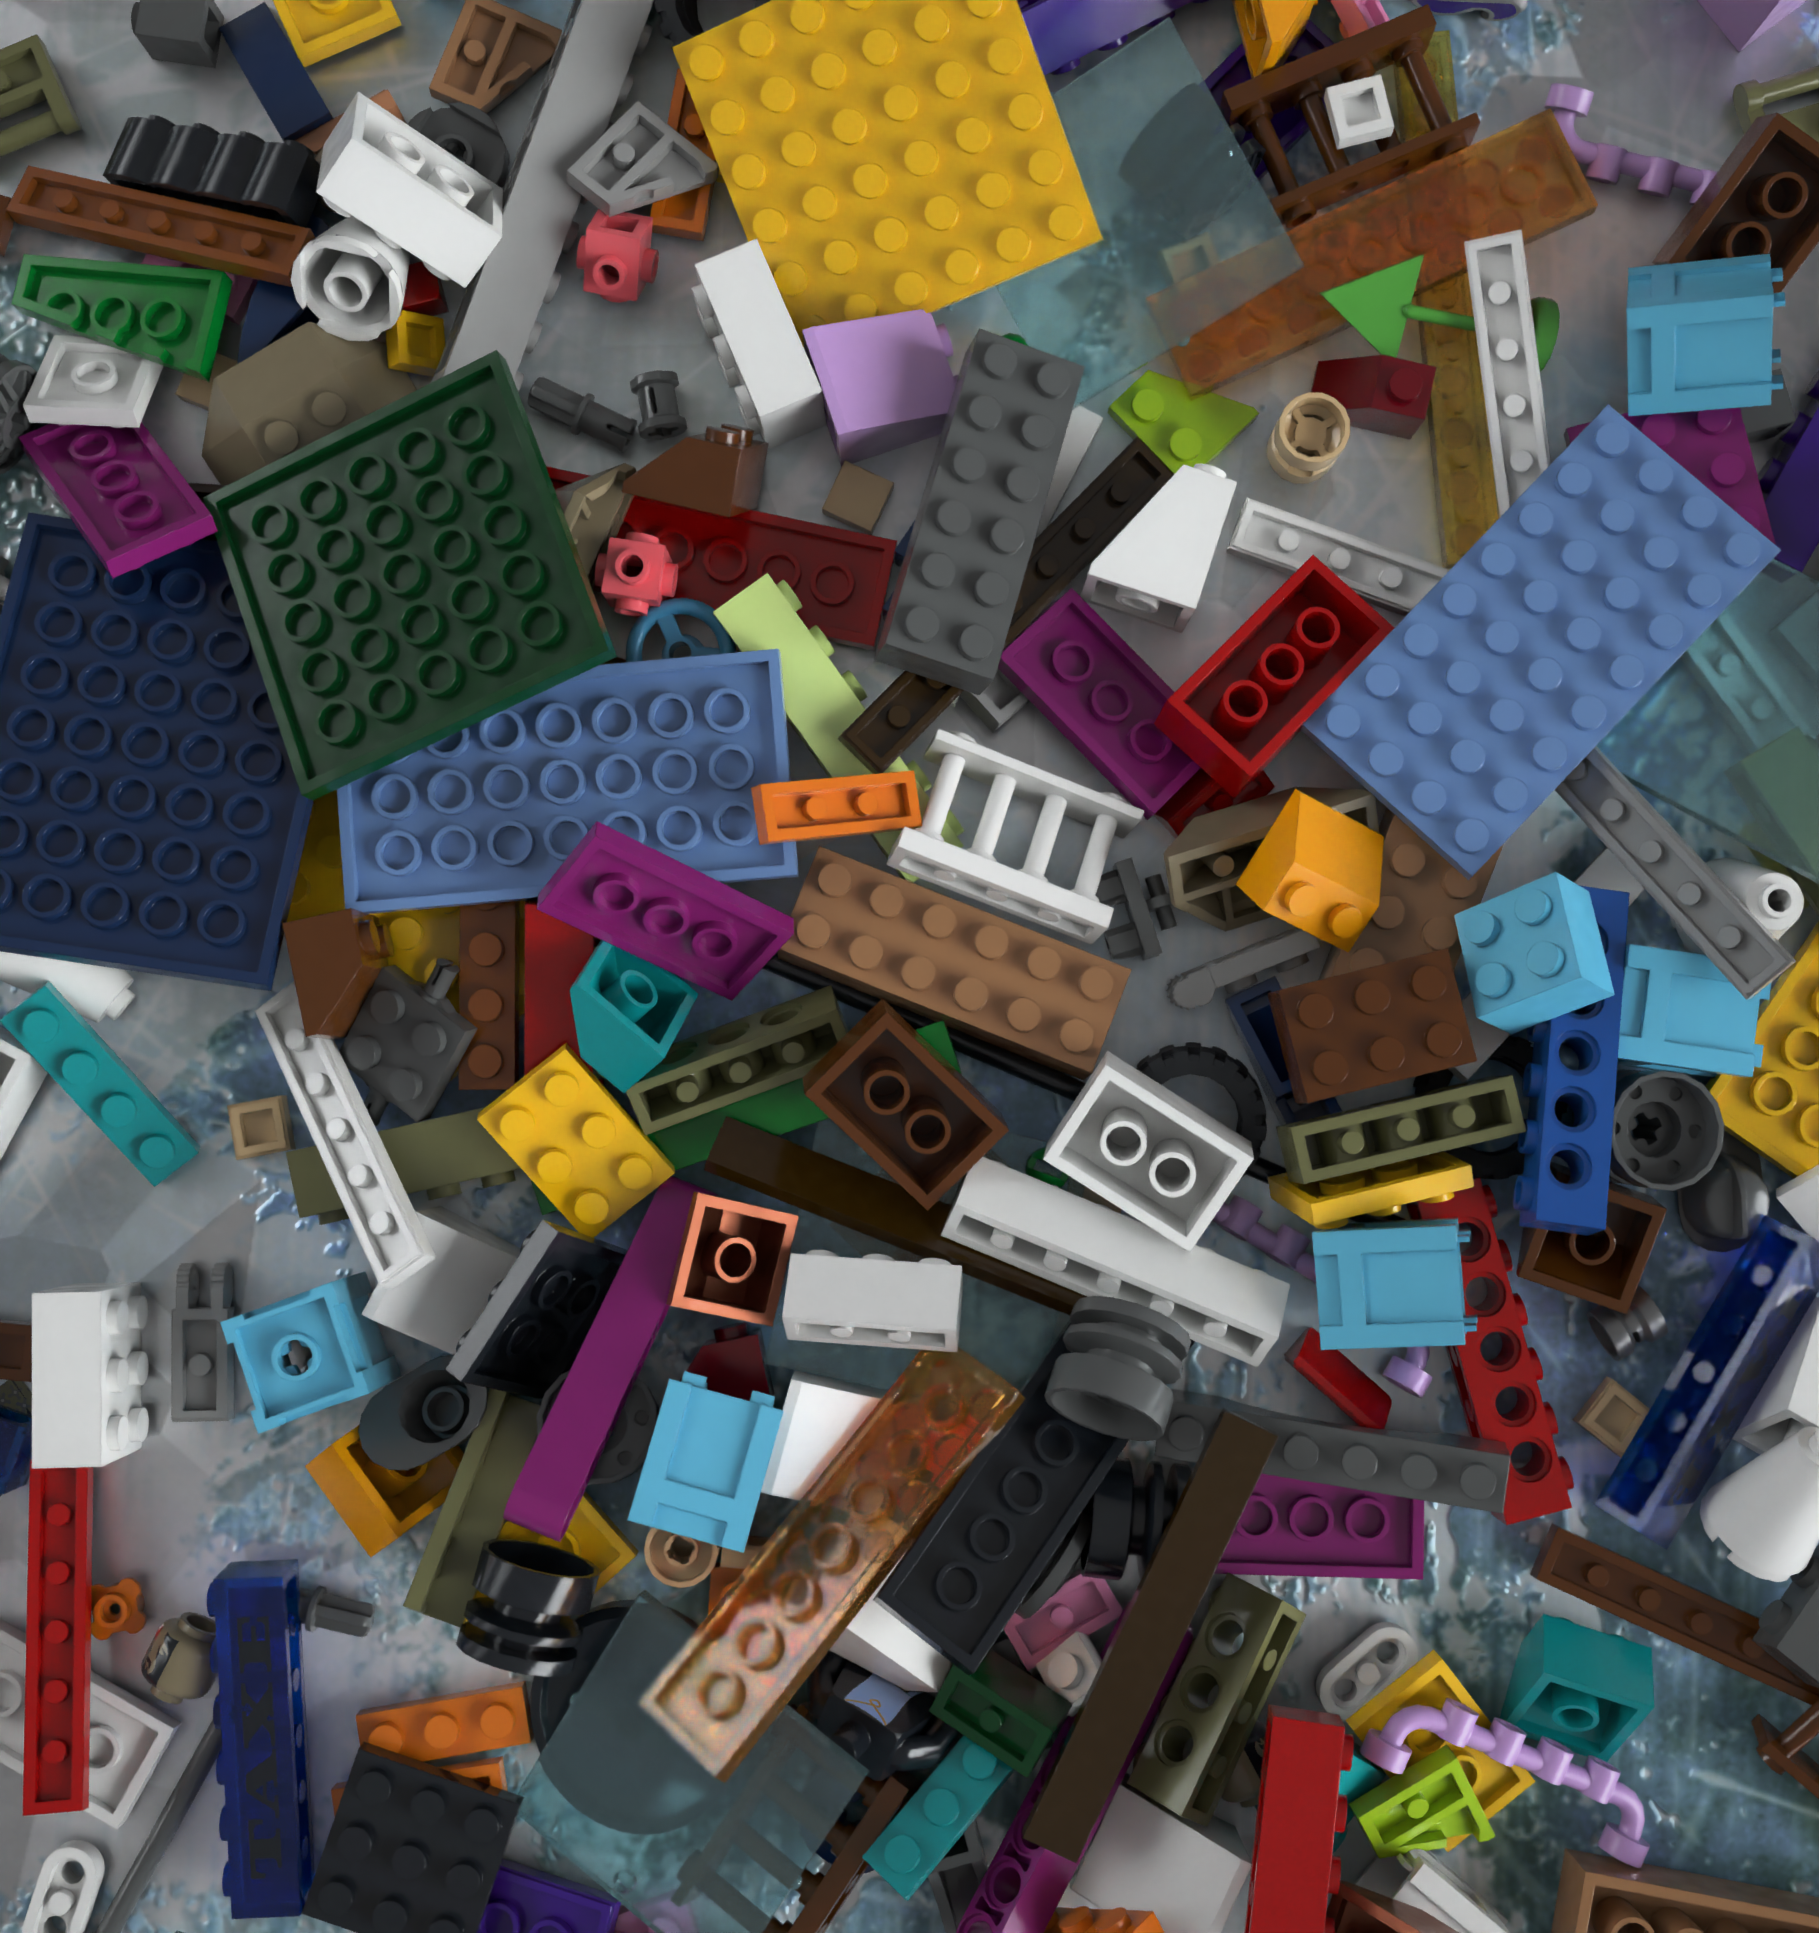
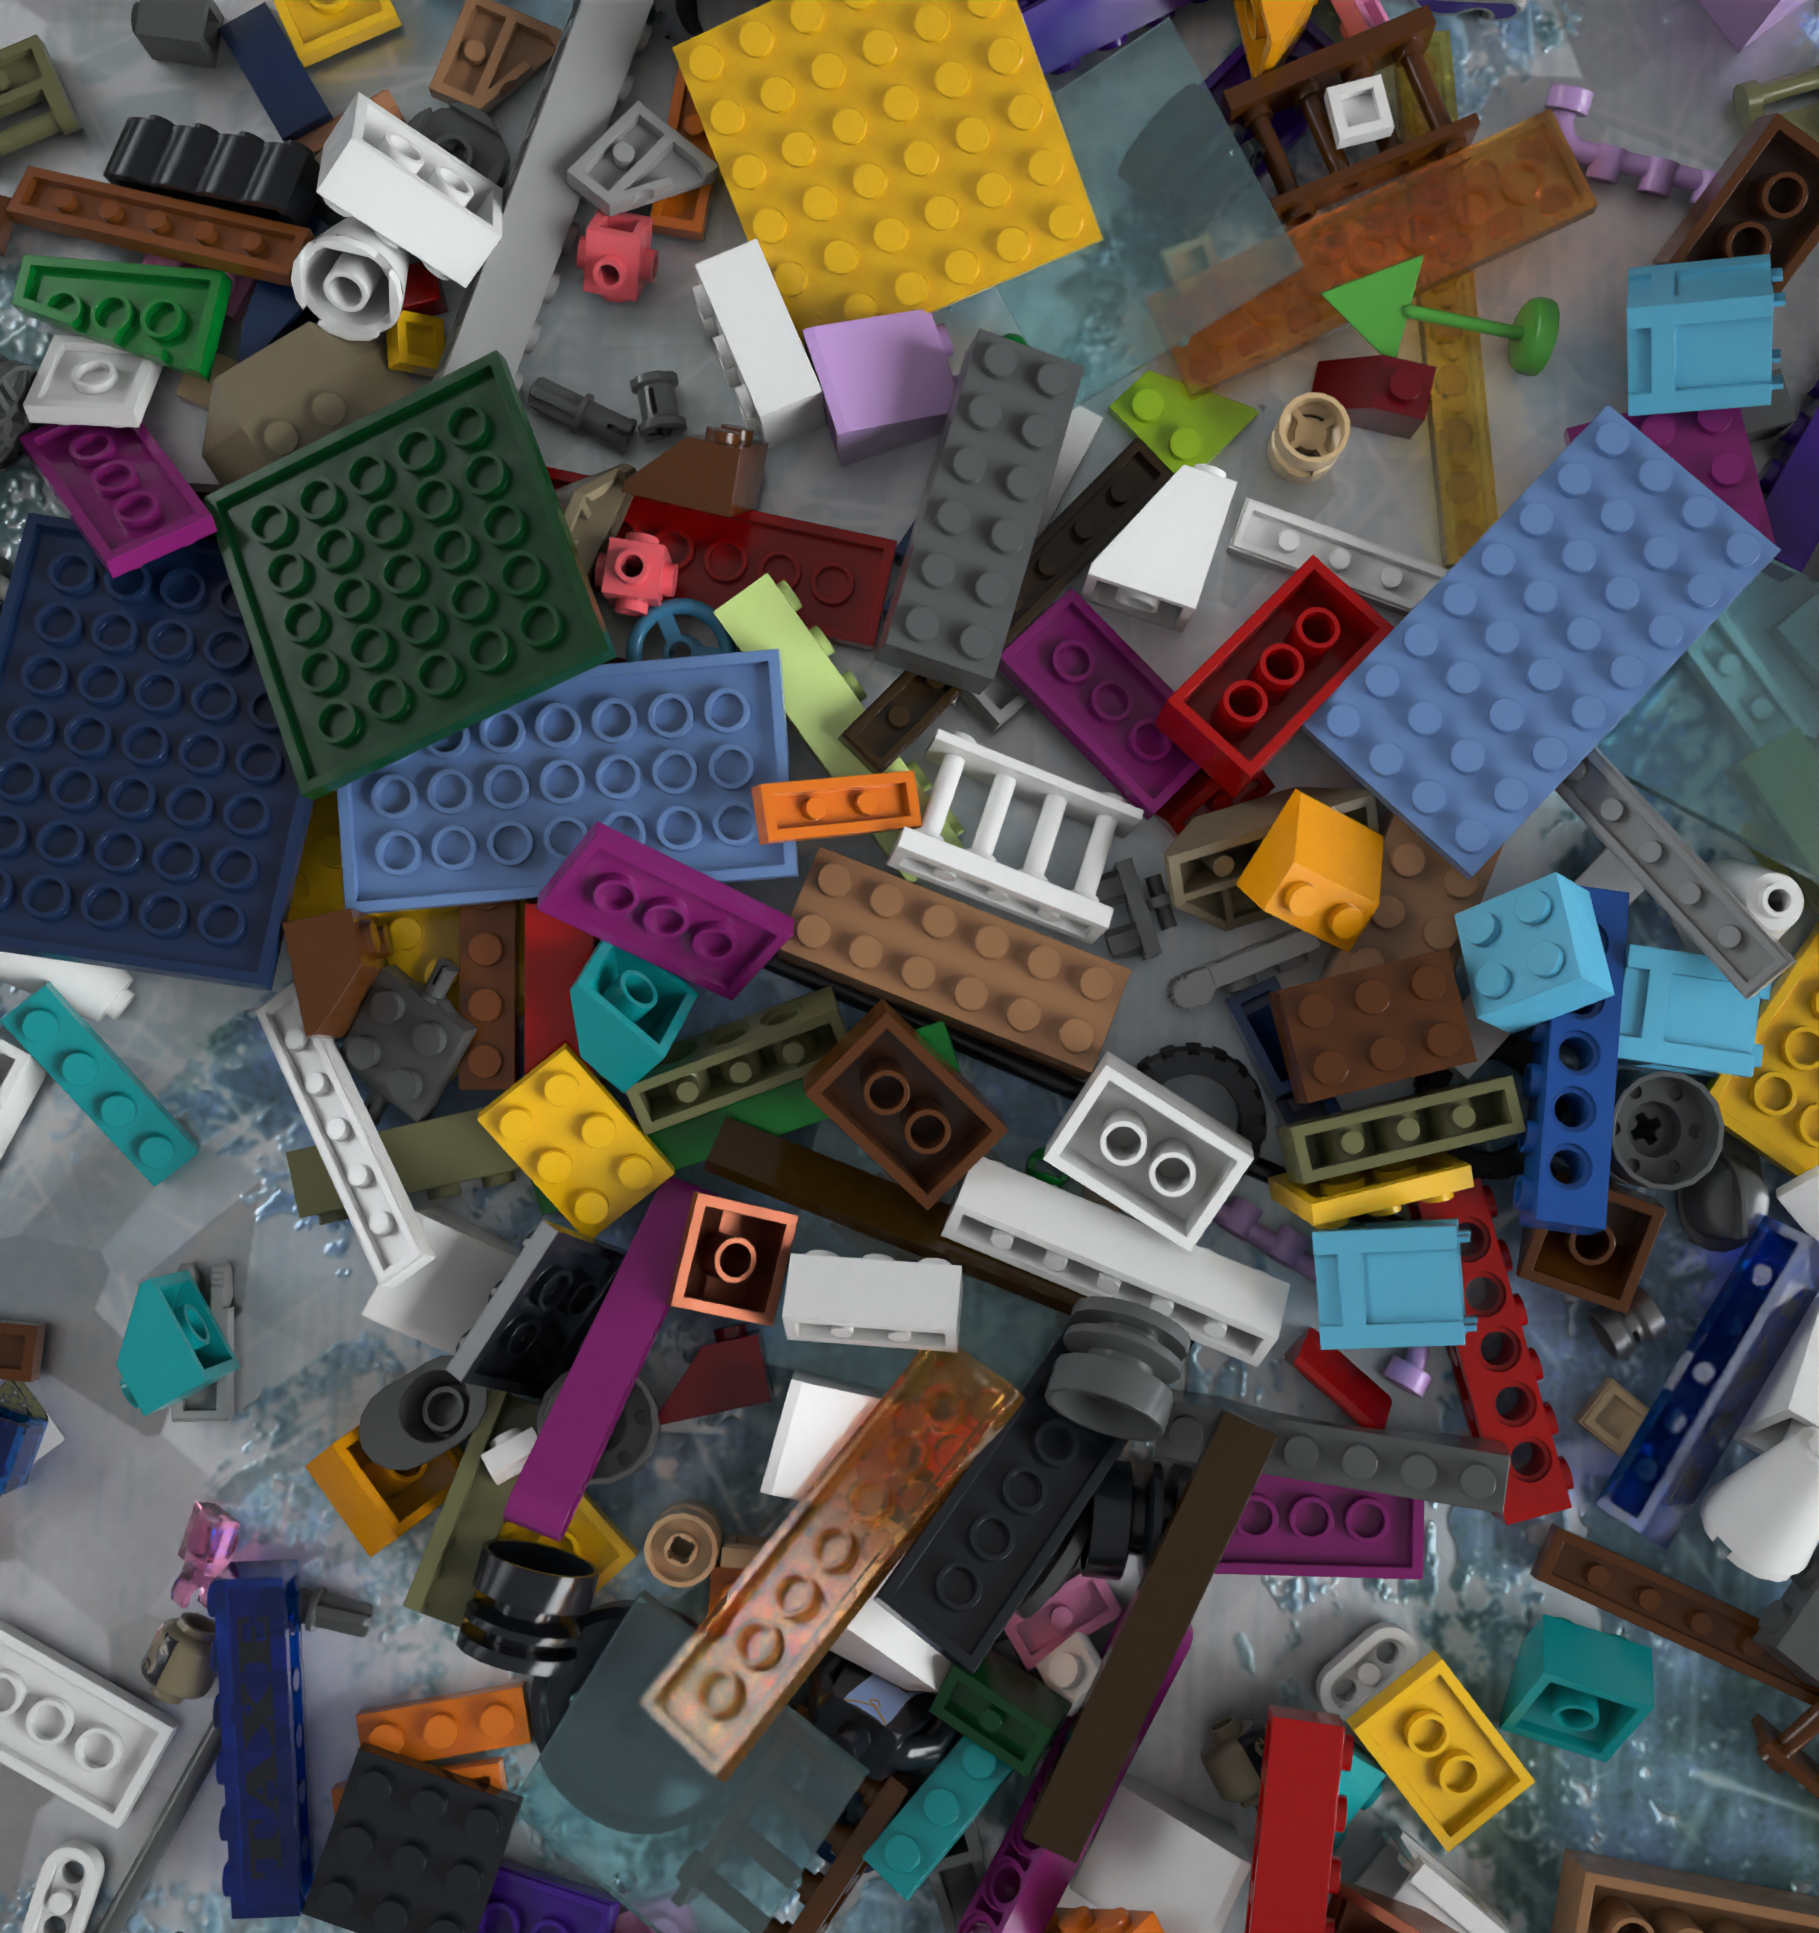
(58, 1641): red plate -> none
(88, 1374): white brick -> none
(131, 1601): orange plate -> none
(171, 1344): none -> teal slope
(206, 1551): none -> clear pink plate
(261, 1127): tan tile -> none
(345, 1349): medium azure container -> none
(509, 1453): none -> white plate
(706, 1463): medium azure container -> none
(858, 498): tan tile -> none
(1222, 1729): olive brick -> none
(1421, 1808): lime wing -> none
(1505, 1745): lavender bar -> none
(1508, 362): white tile -> none

